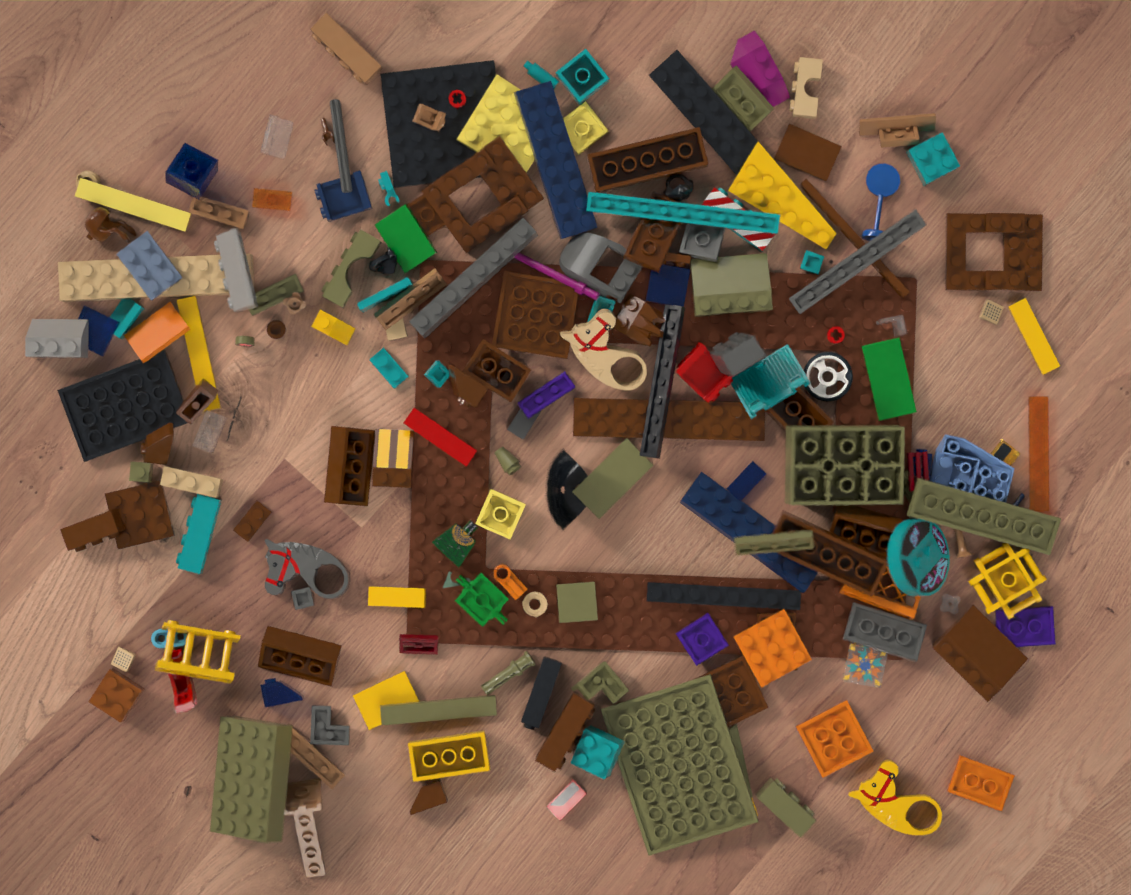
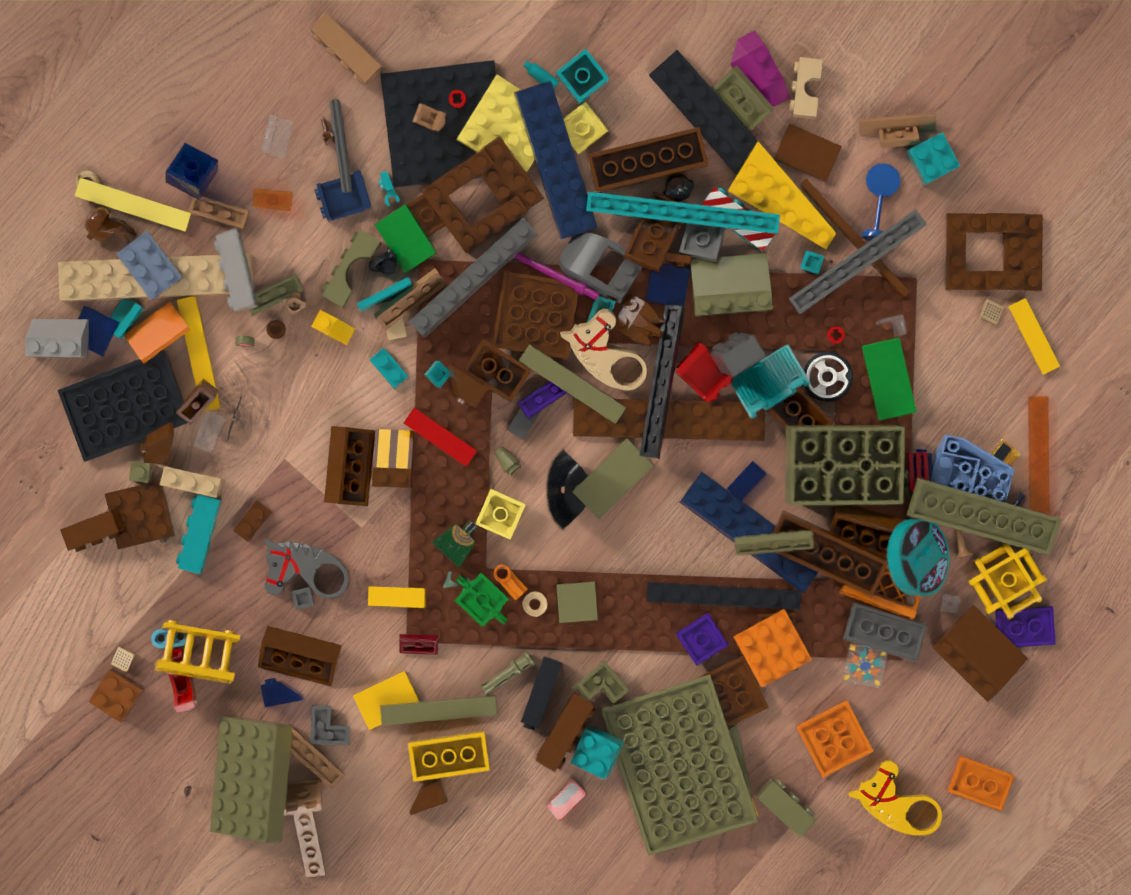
(572, 383): none -> olive tile

